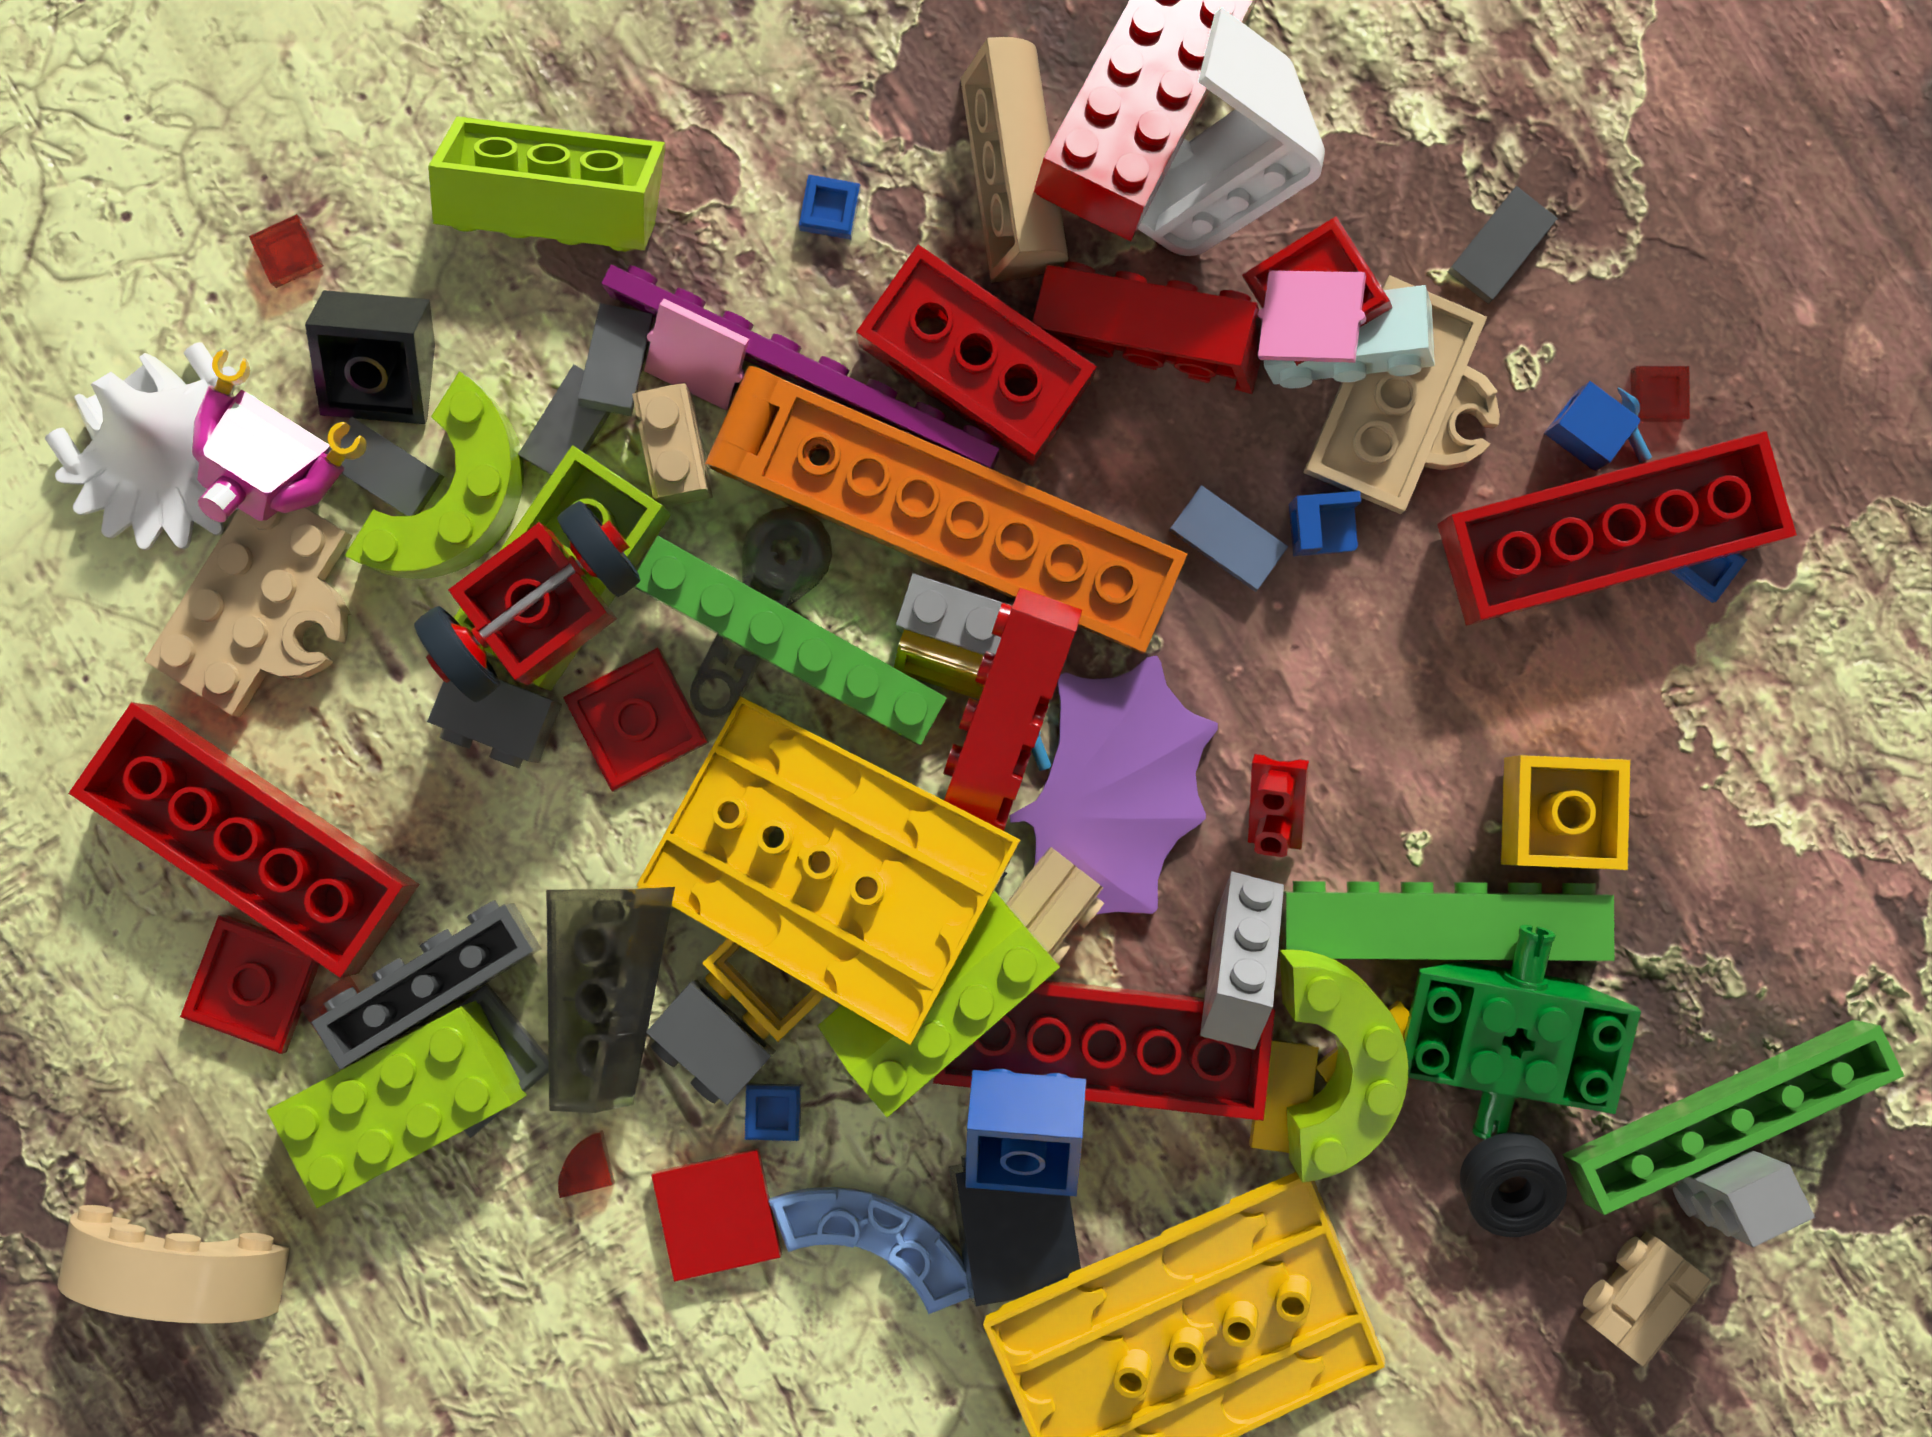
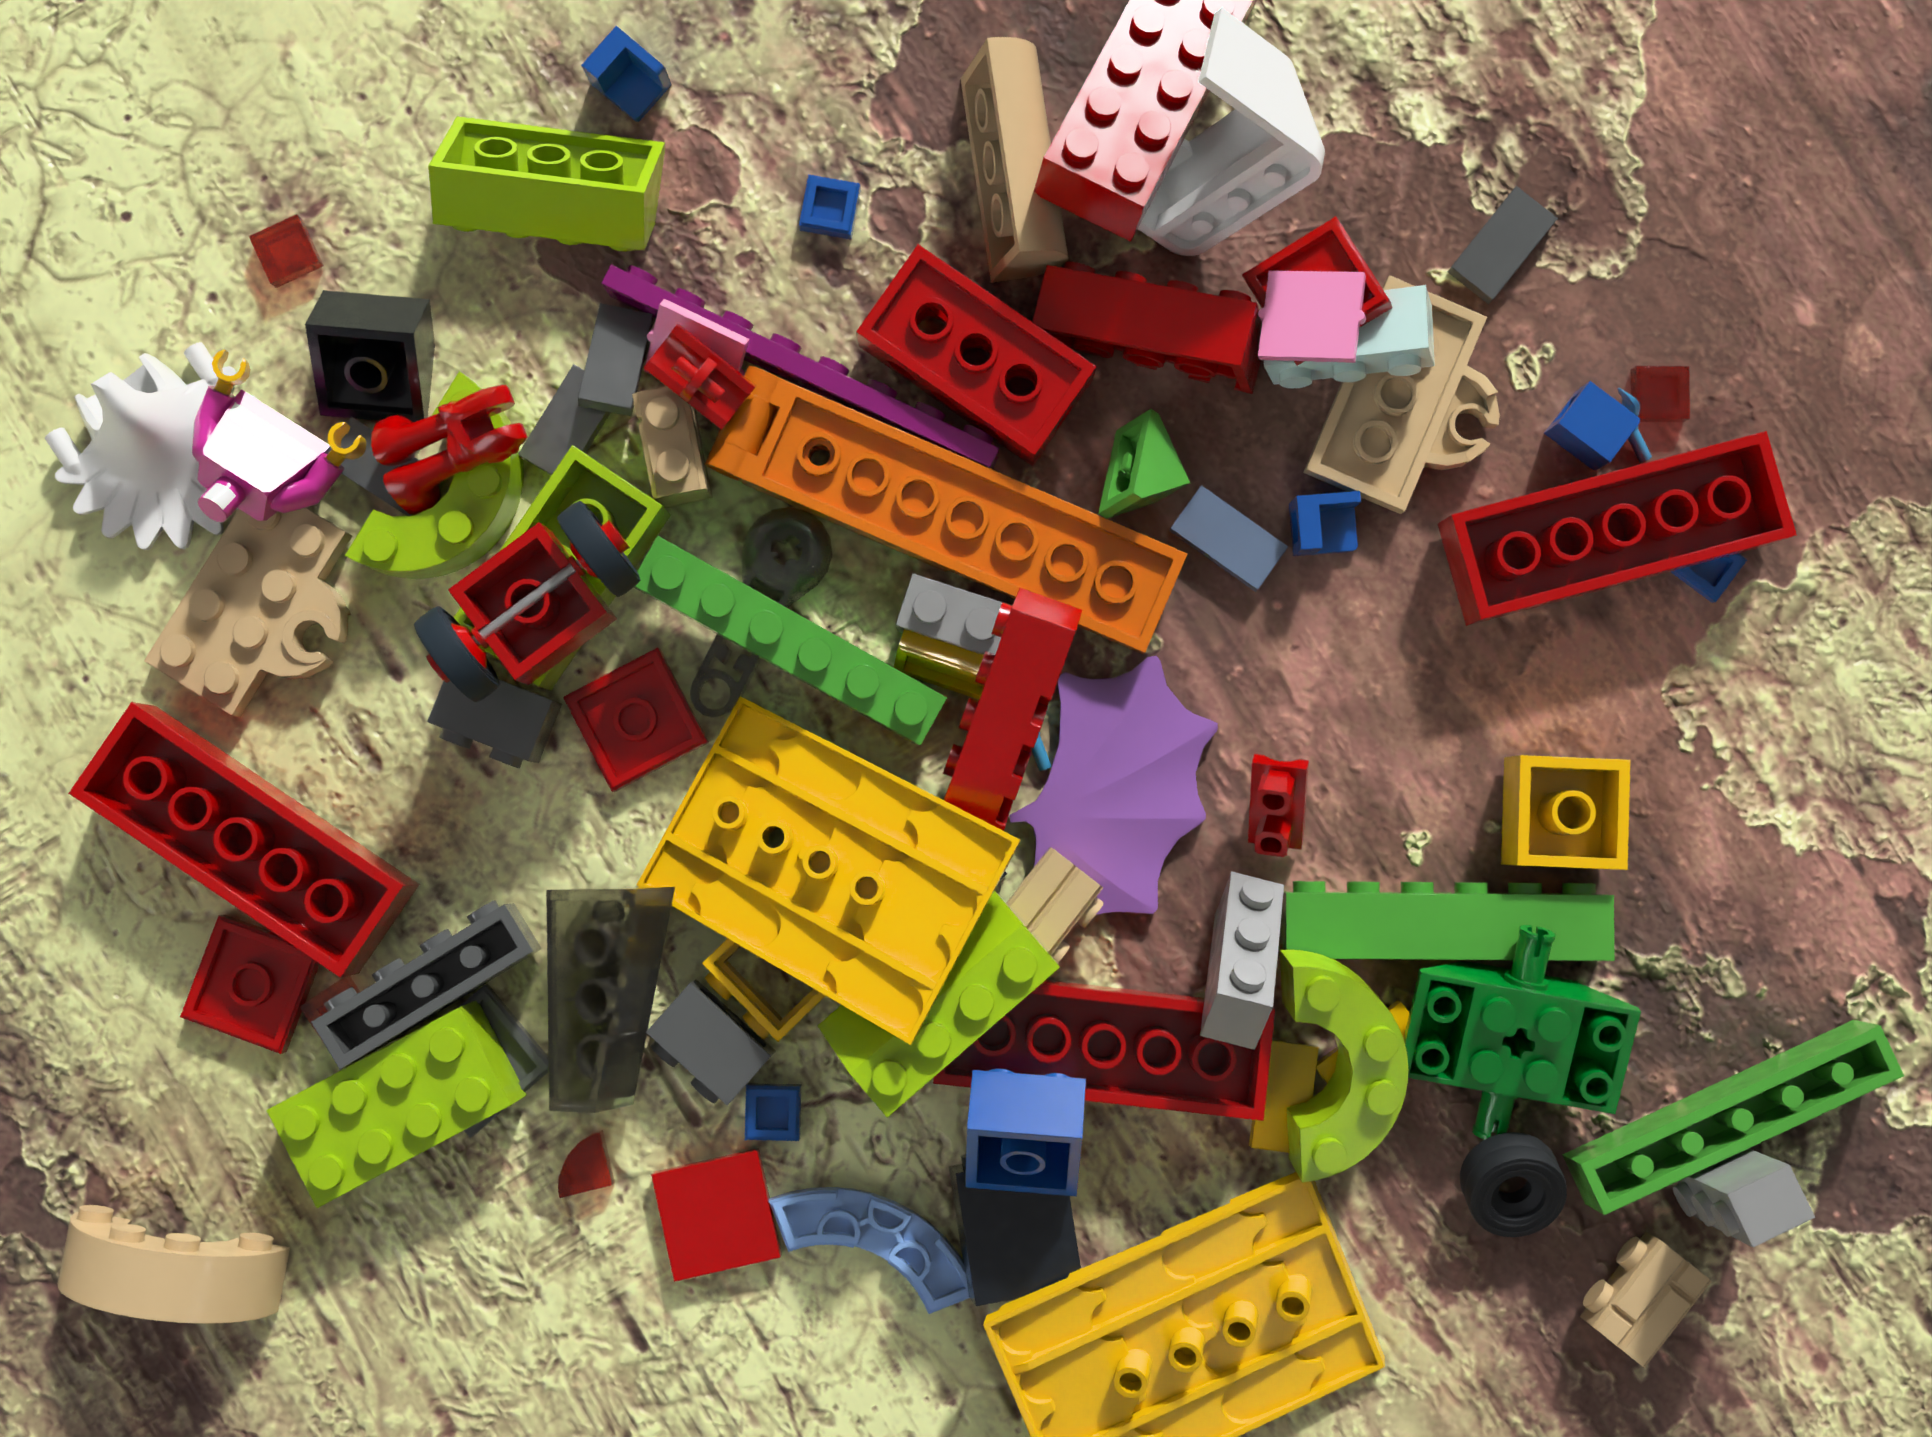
(469, 444): none -> red piece
(626, 74): none -> blue panel
(699, 376): none -> red hips
(1141, 467): none -> bright green slope

